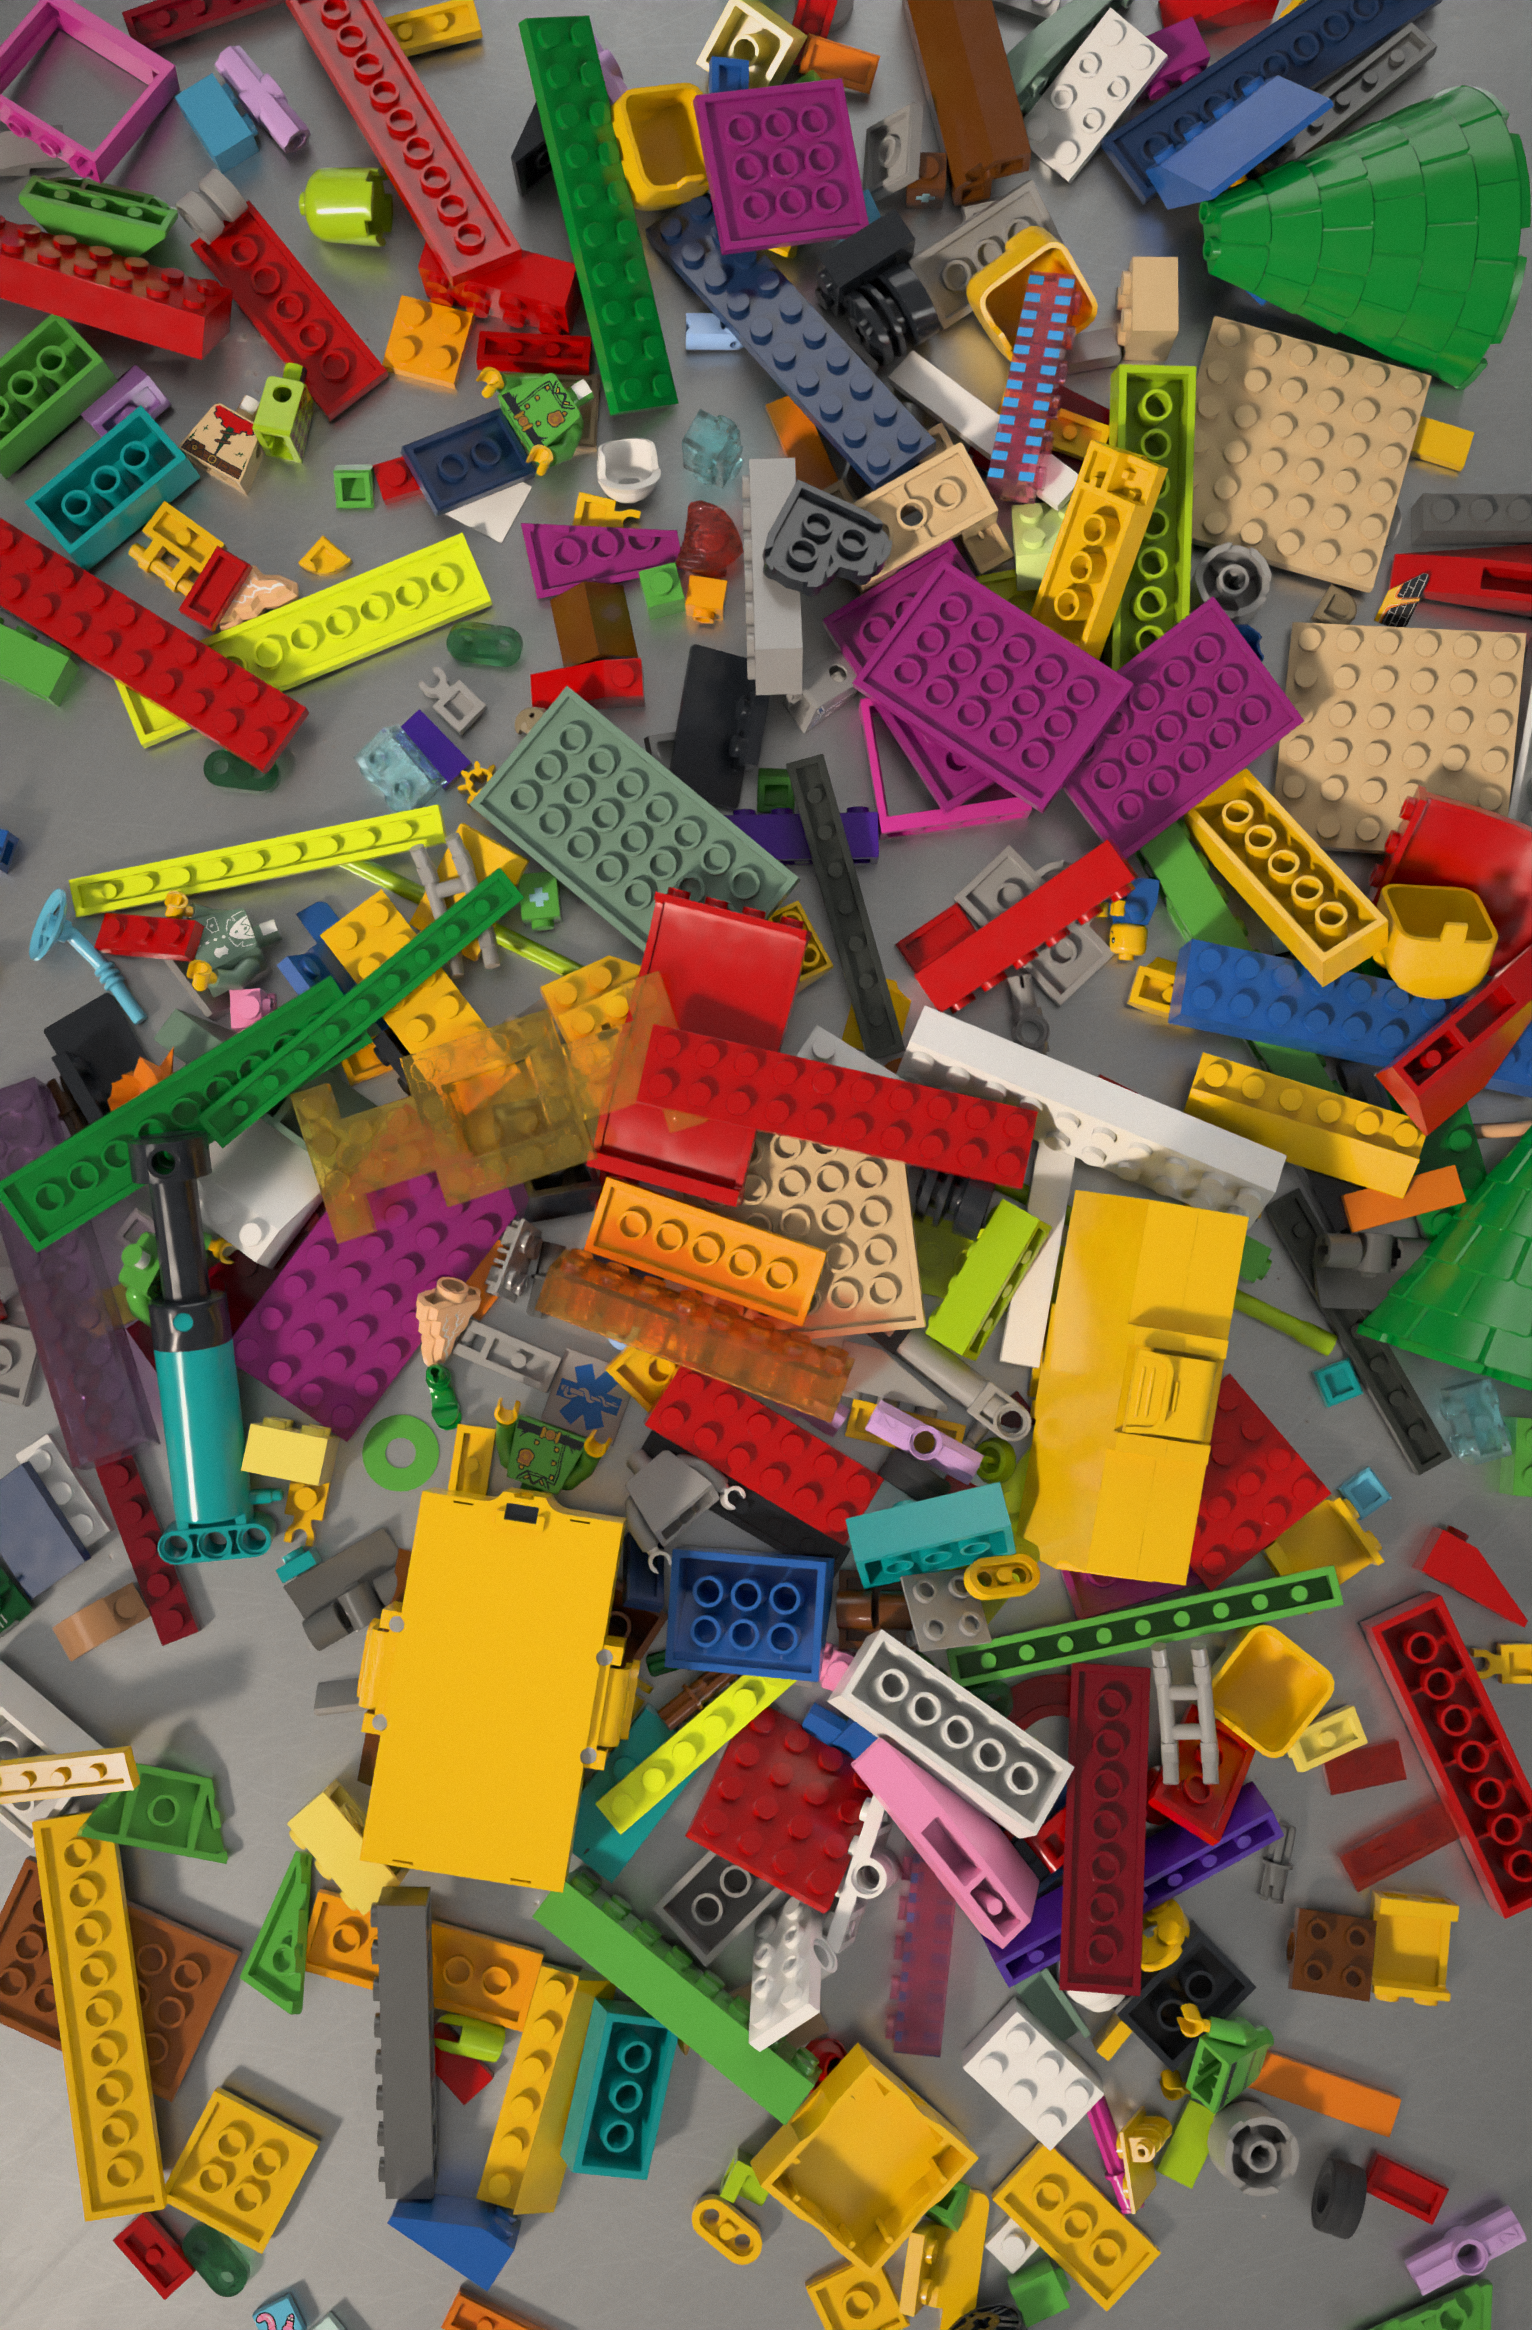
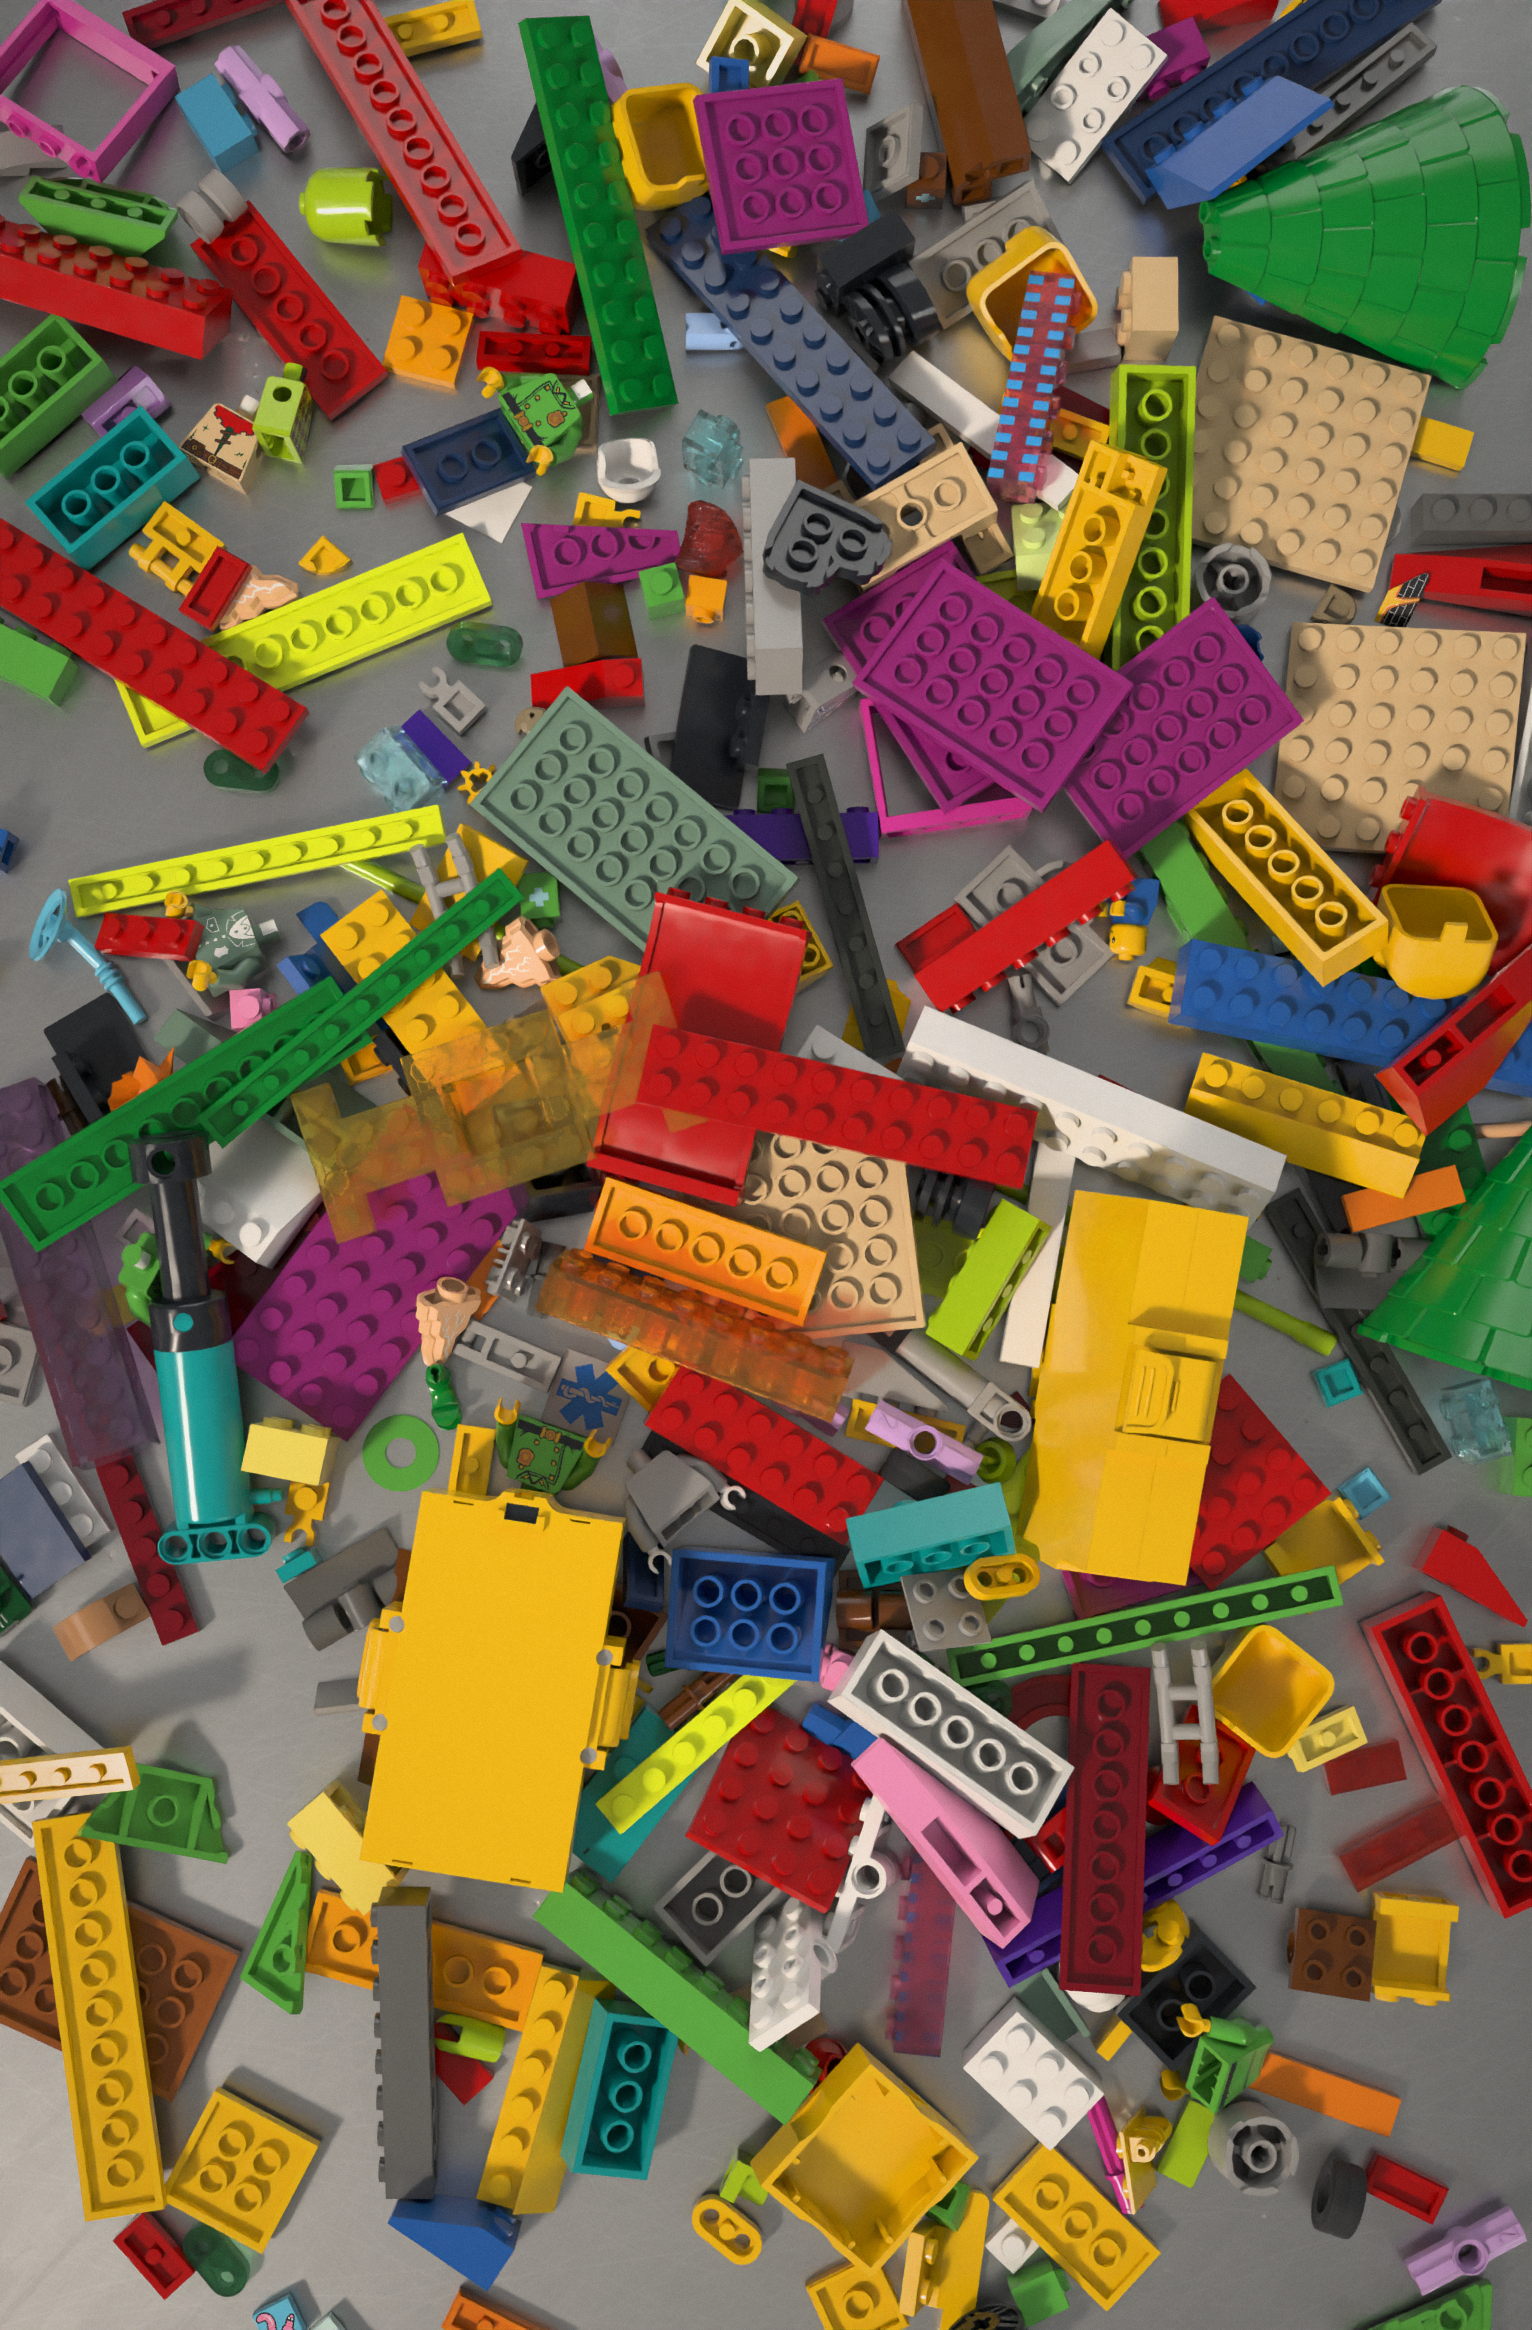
(524, 958): none -> light nougat rock

